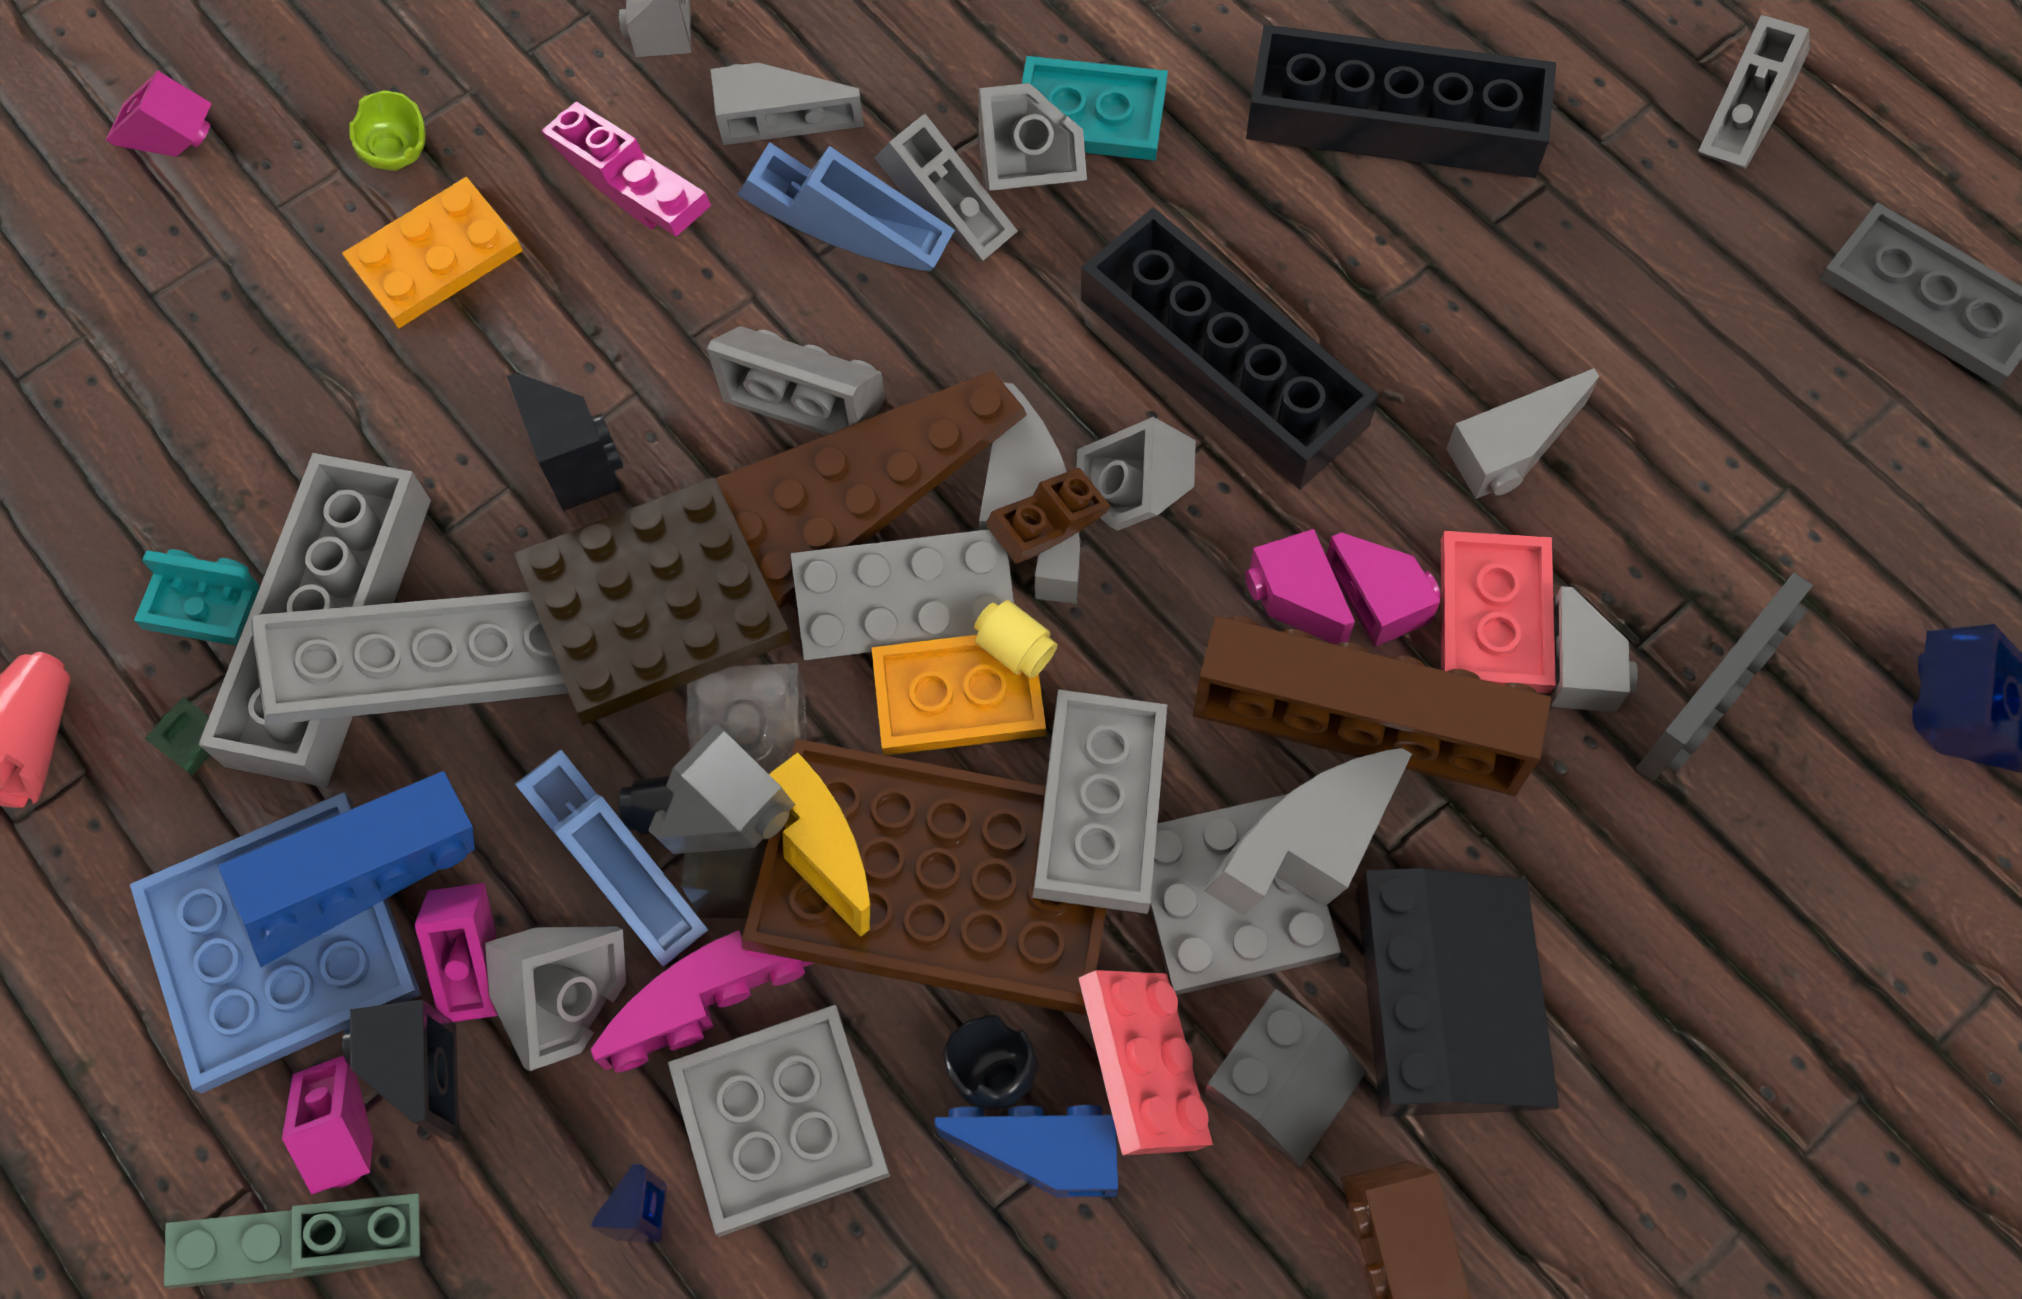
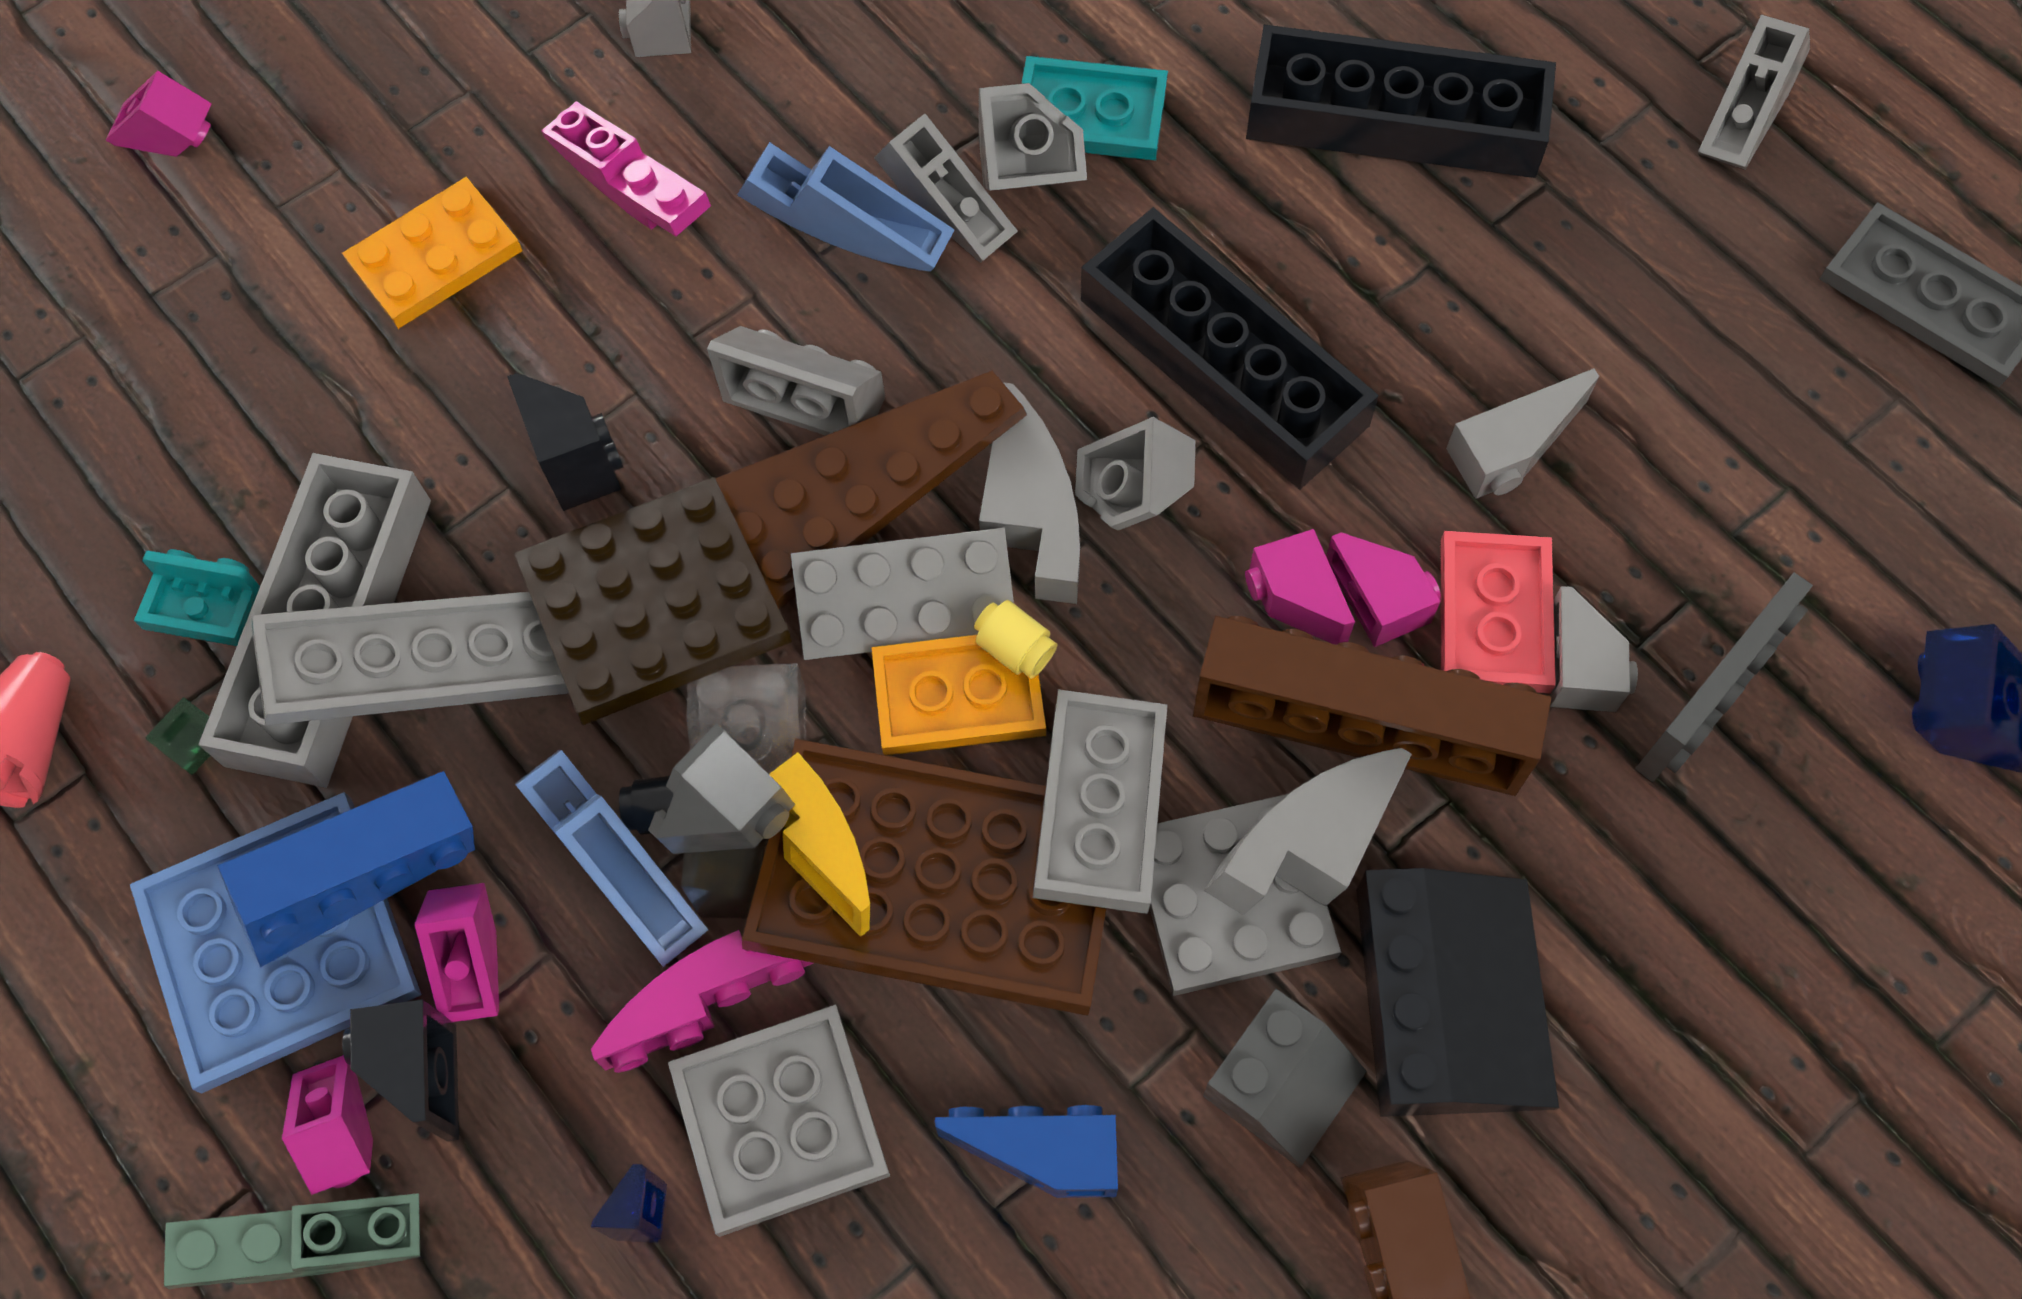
(387, 130): lime hair -> none
(553, 987): light grey slope -> none
(774, 103): light grey slope -> none
(990, 1062): black hair -> none
(1049, 517): reddish brown slope -> none
(1145, 1062): coral plate -> none

